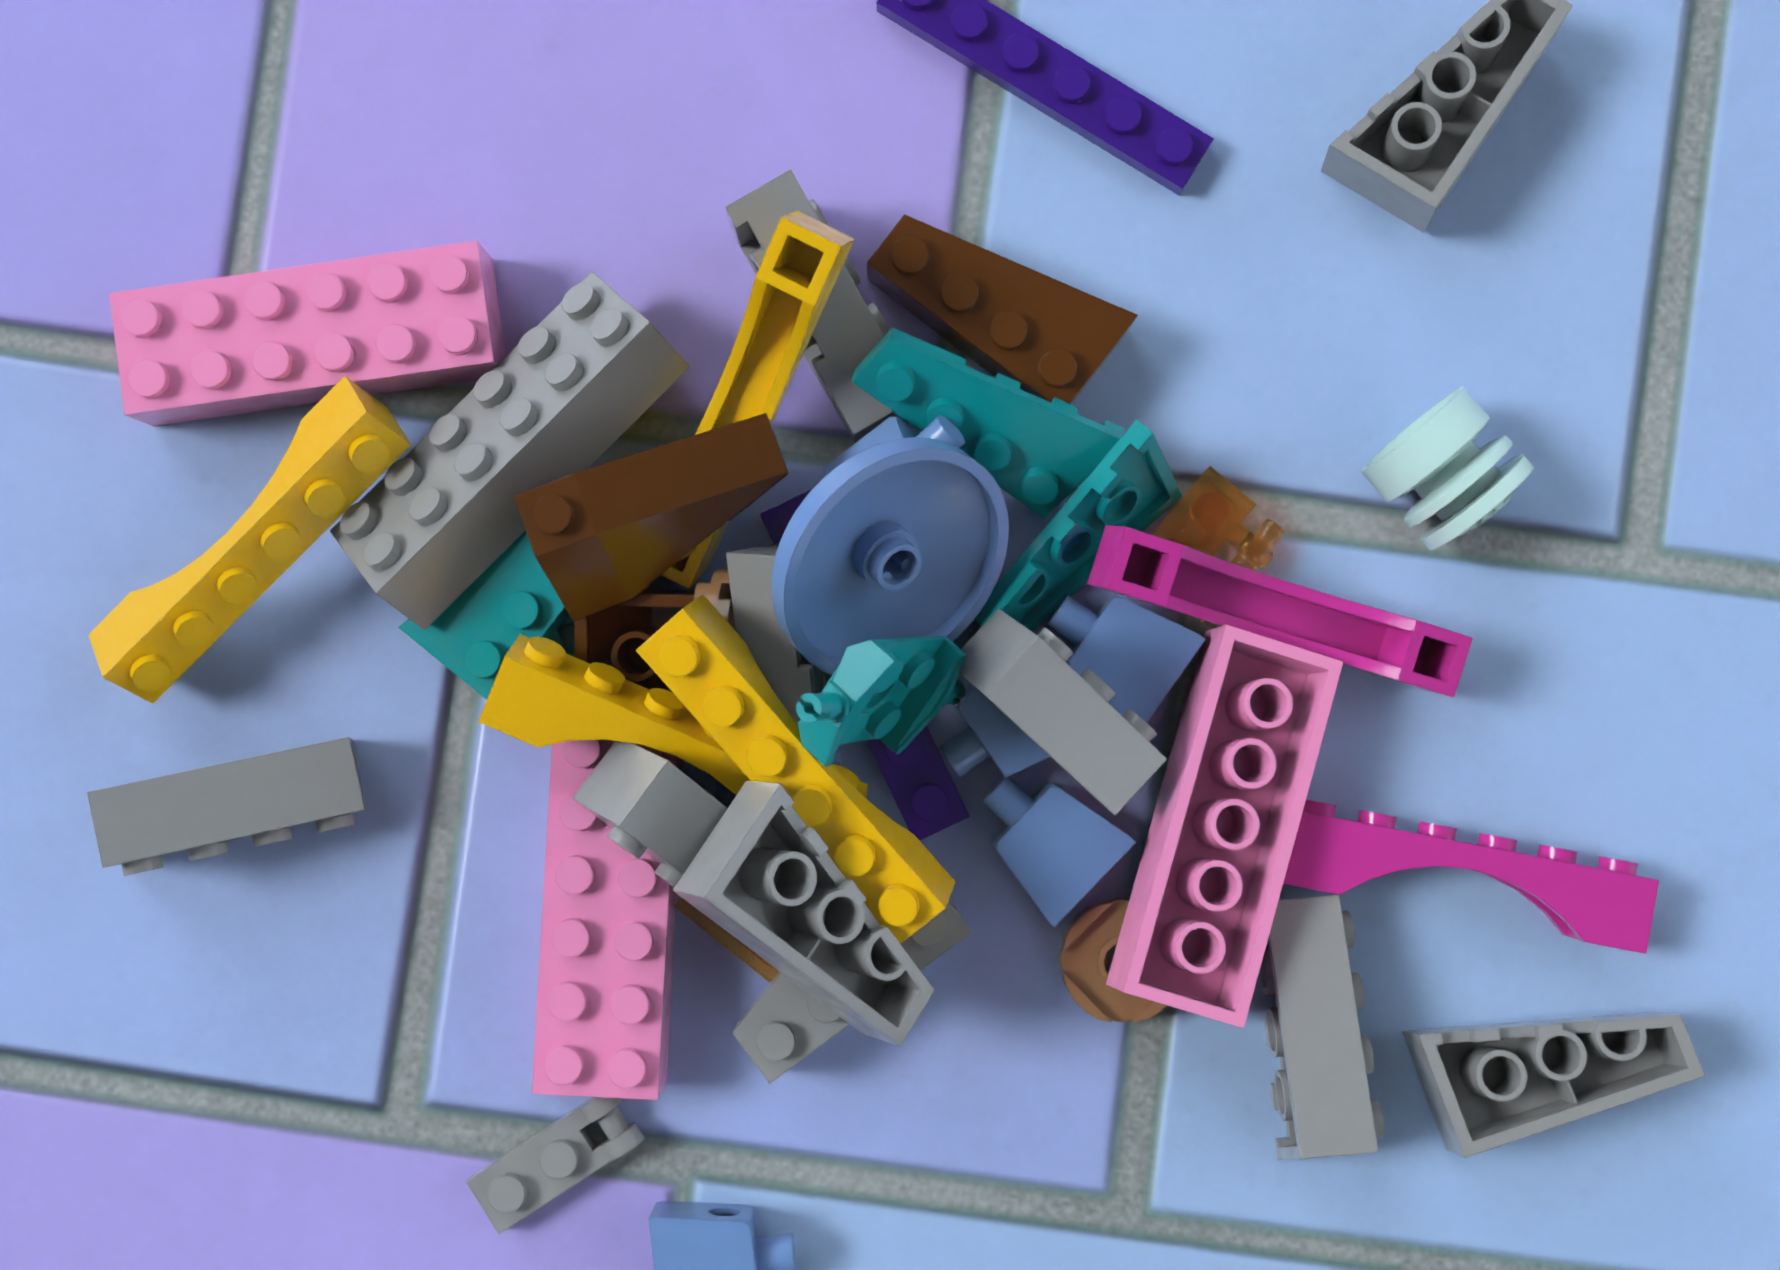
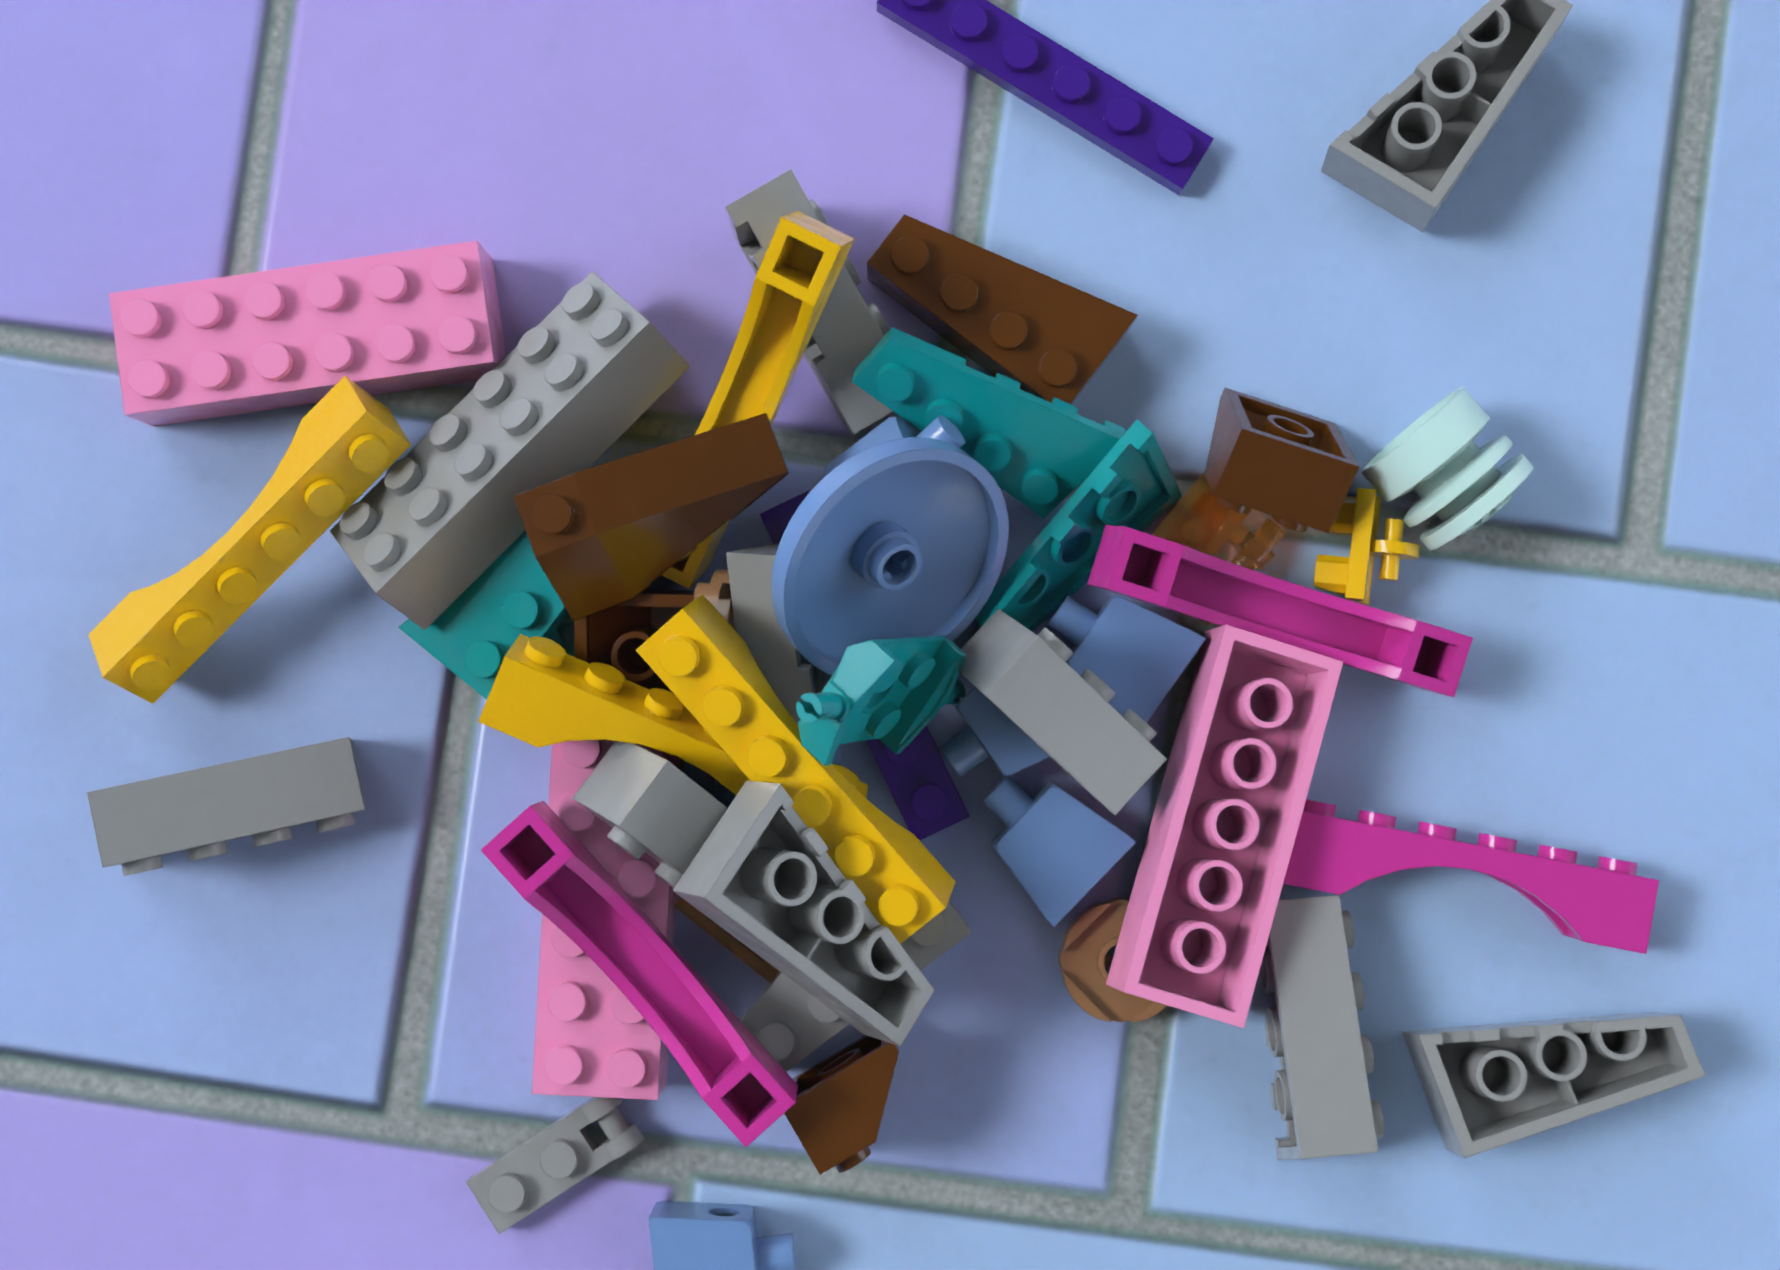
(693, 1022): none -> dark pink arch
(843, 1103): none -> reddish brown slope
(1278, 462): none -> reddish brown slope
(1354, 574): none -> yellow hips

